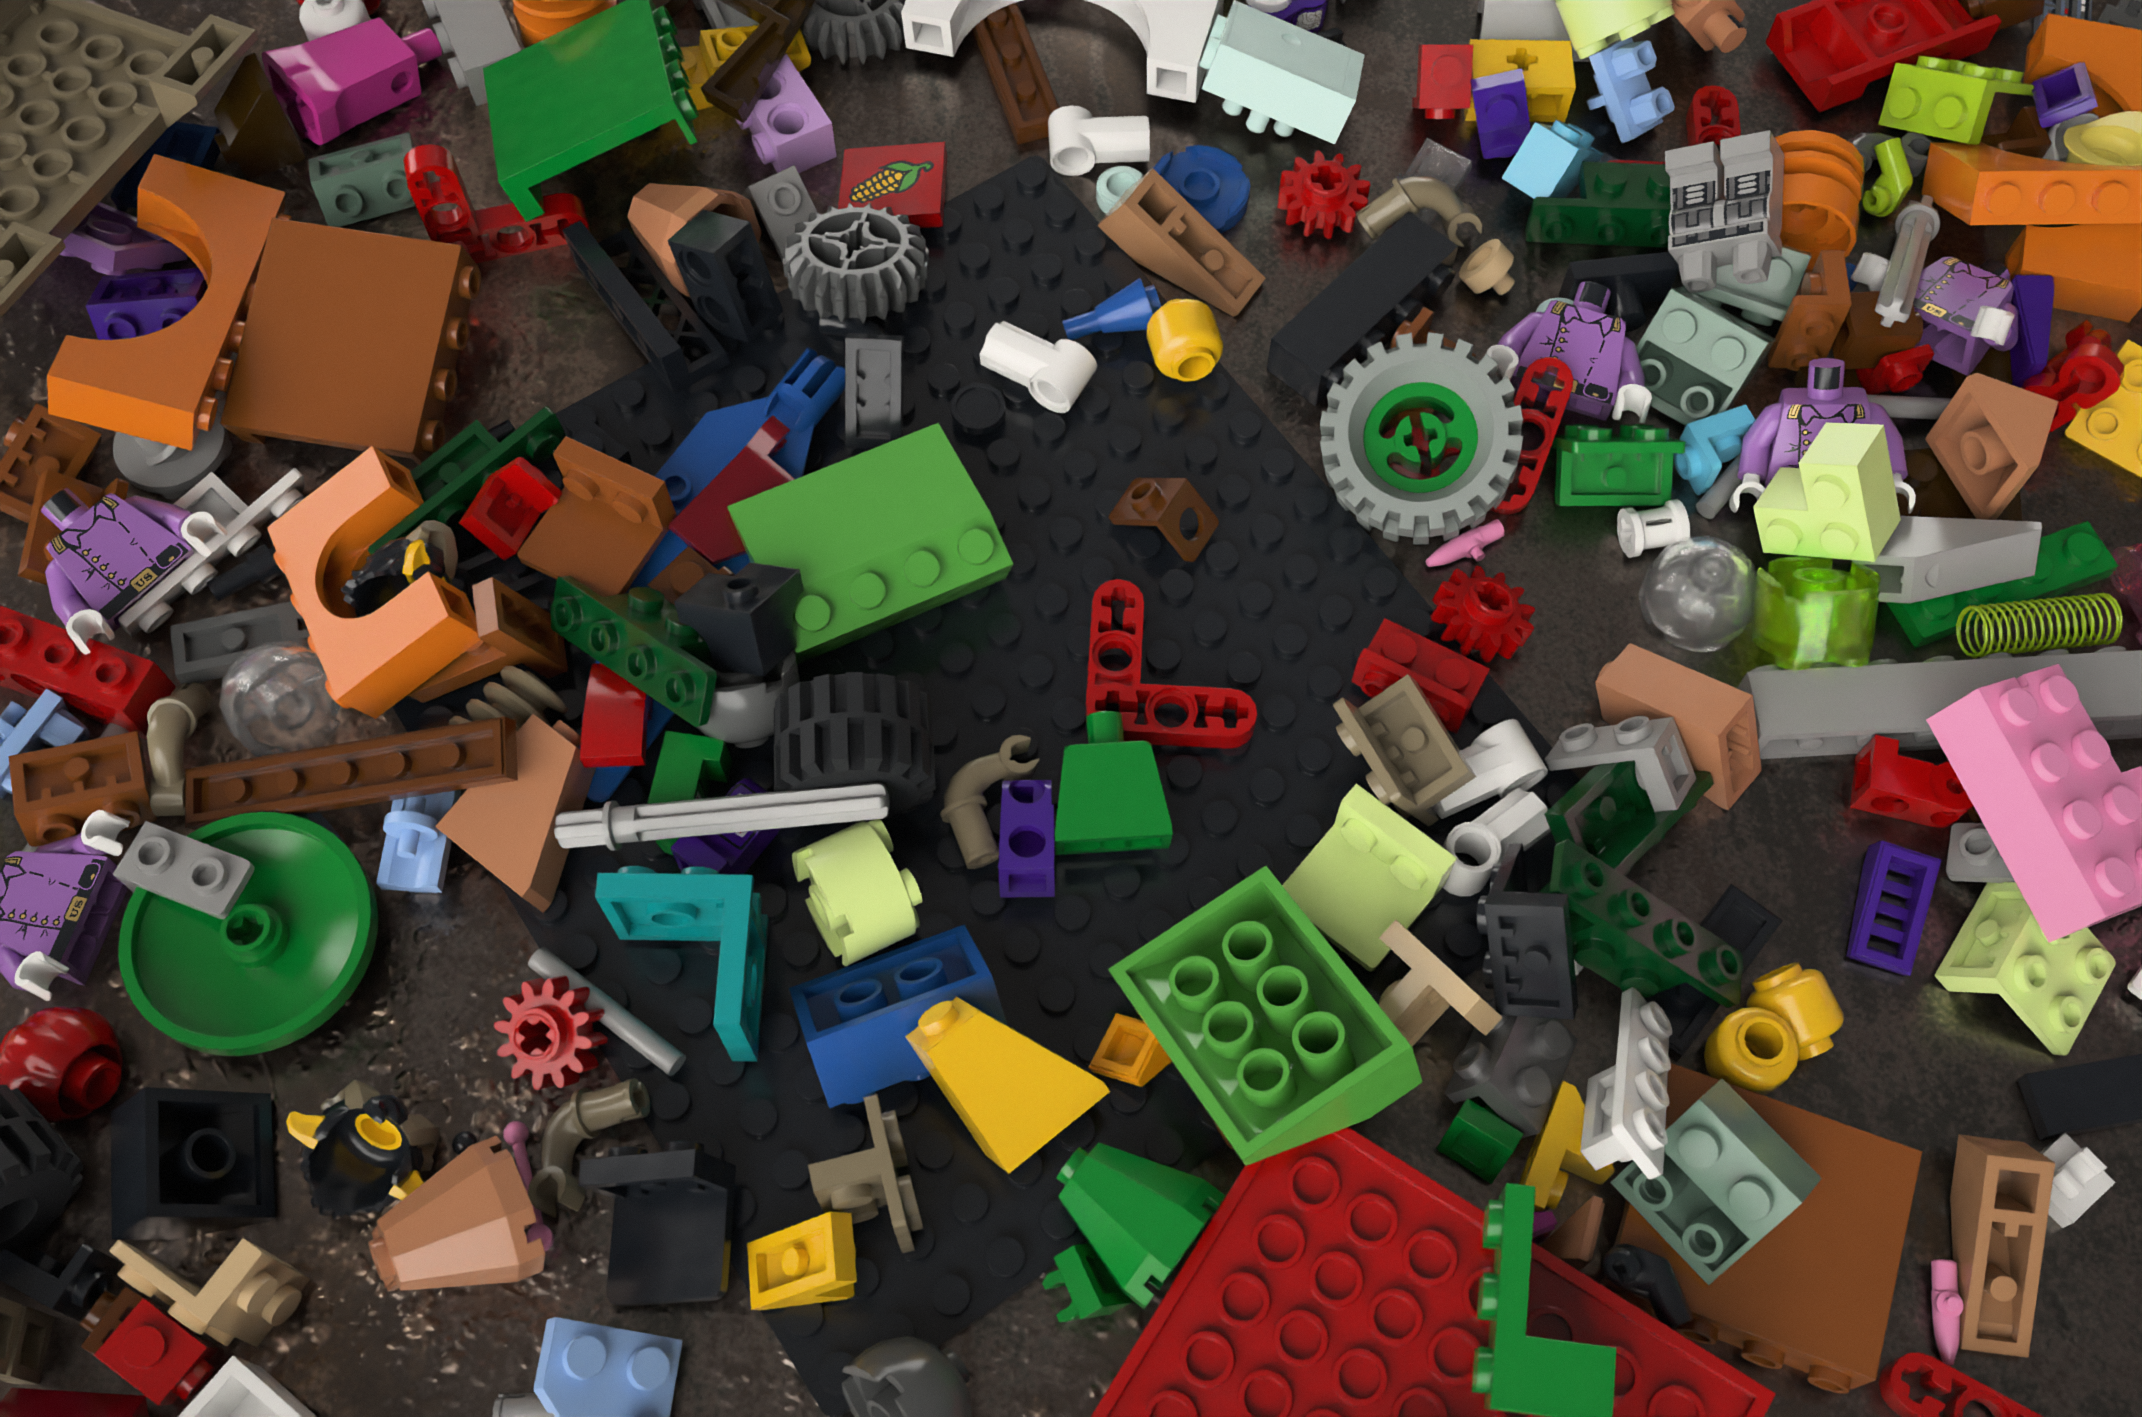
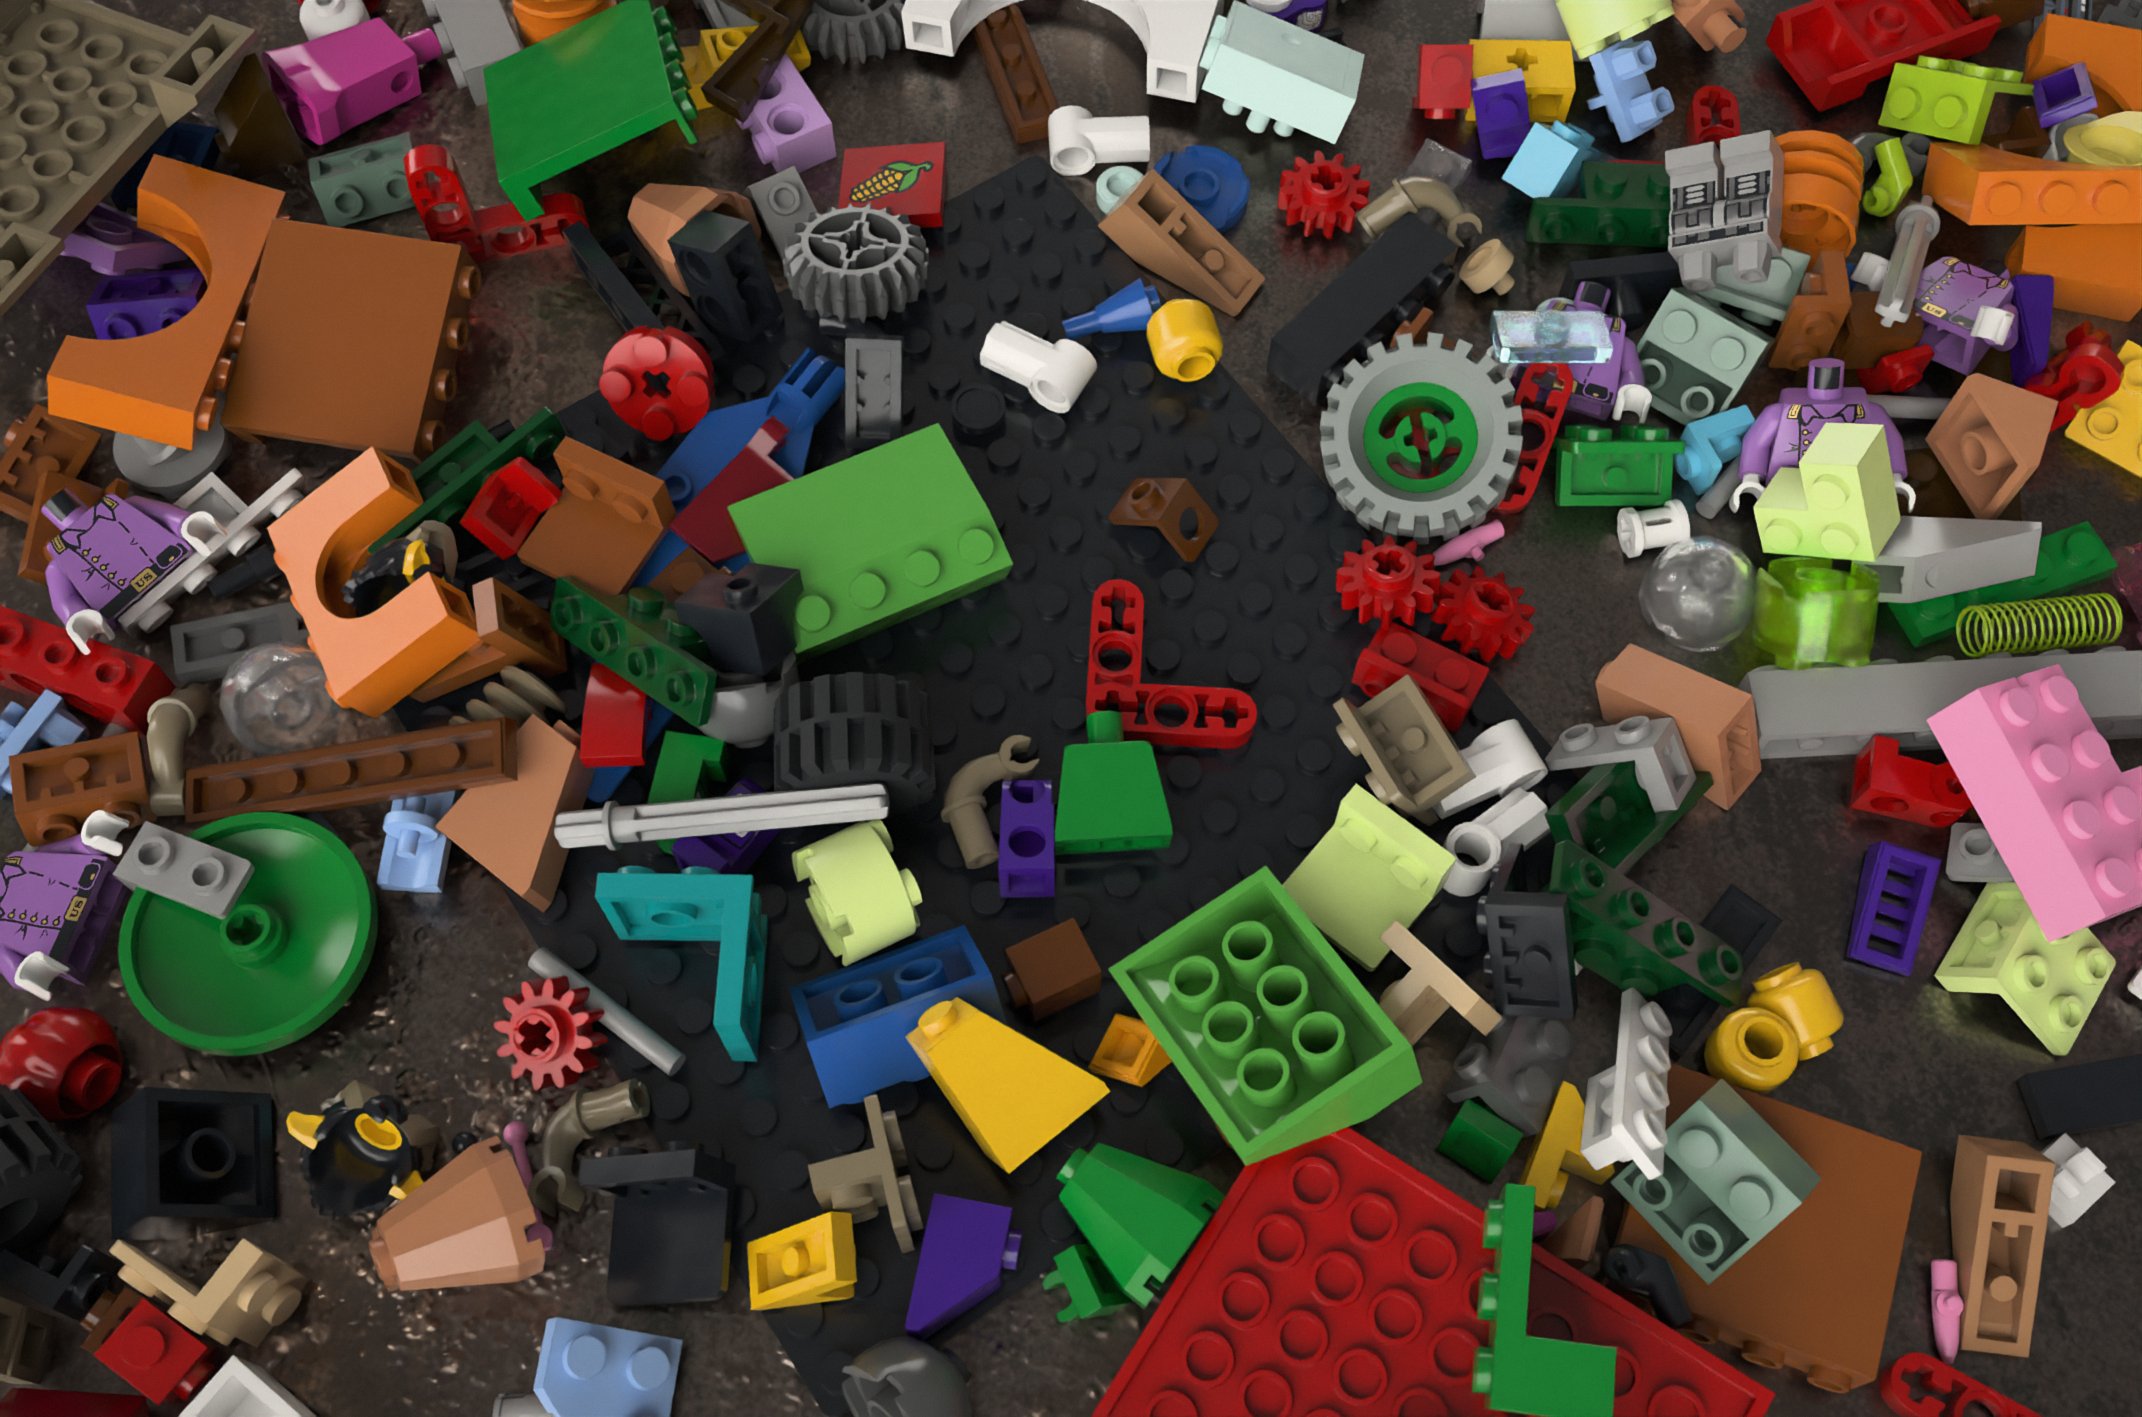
(637, 402): none -> red plate
(960, 1260): none -> dark purple slope
(1051, 971): none -> reddish brown brick
(1388, 582): none -> red gear
(1550, 336): none -> clear light blue plate

